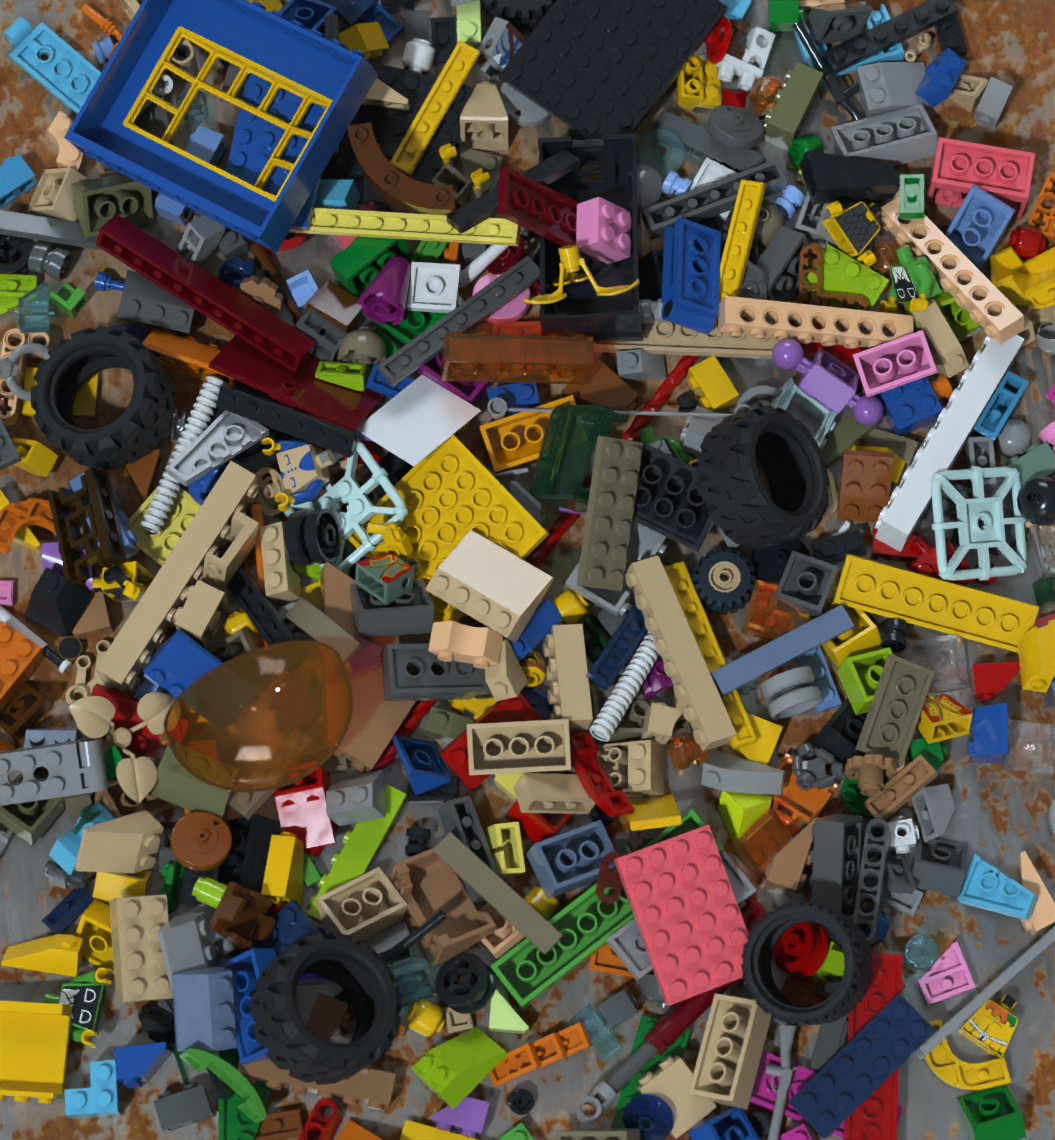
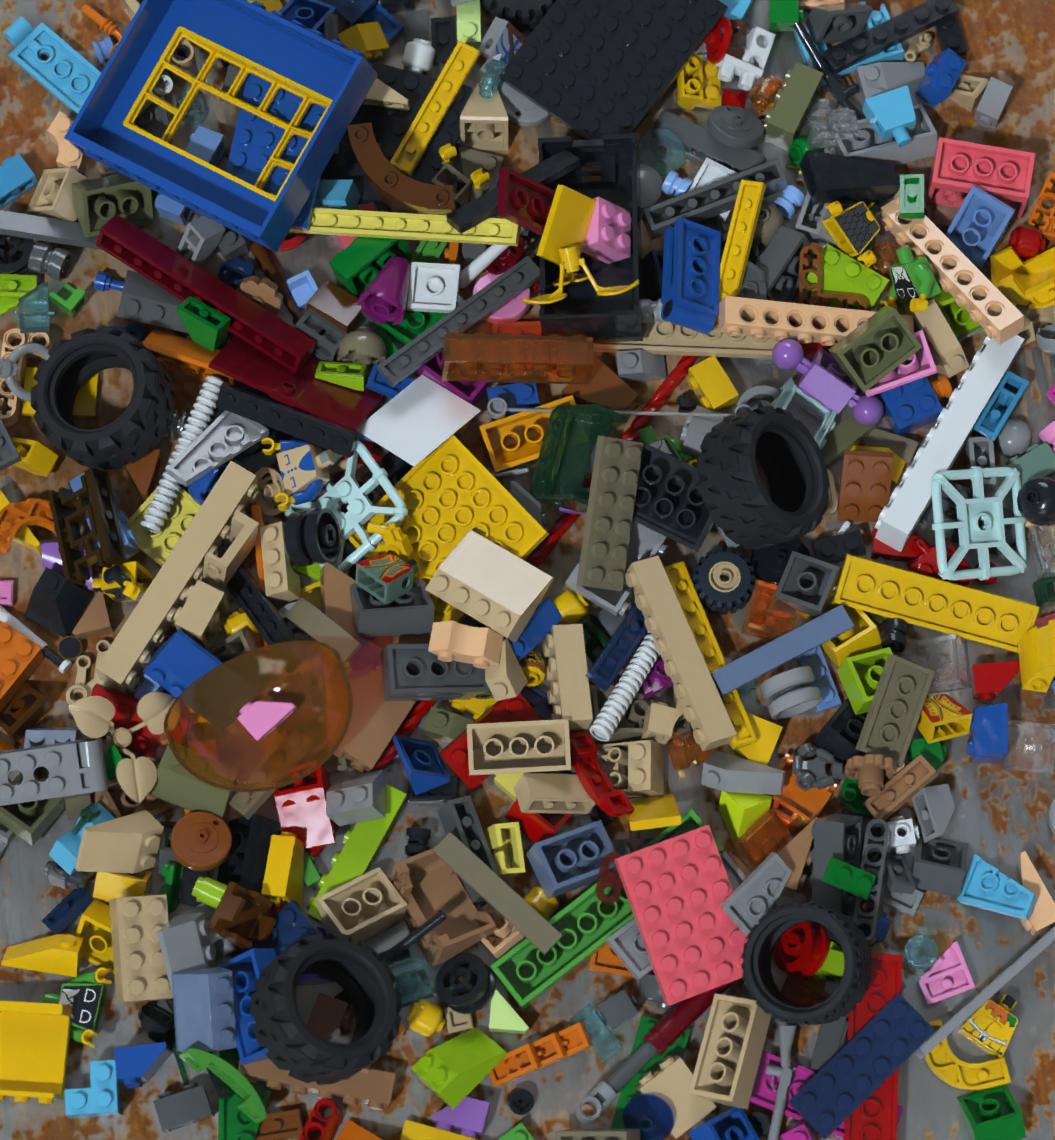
(204, 323): none -> green slope
(264, 717): none -> bright pink slope
(490, 79): none -> clear light blue arm
(566, 223): none -> yellow tile
(757, 893): none -> light grey wing
(828, 124): none -> clear plate
(848, 878): none -> green plate
(875, 348): none -> olive slope
(891, 114): none -> medium azure torso

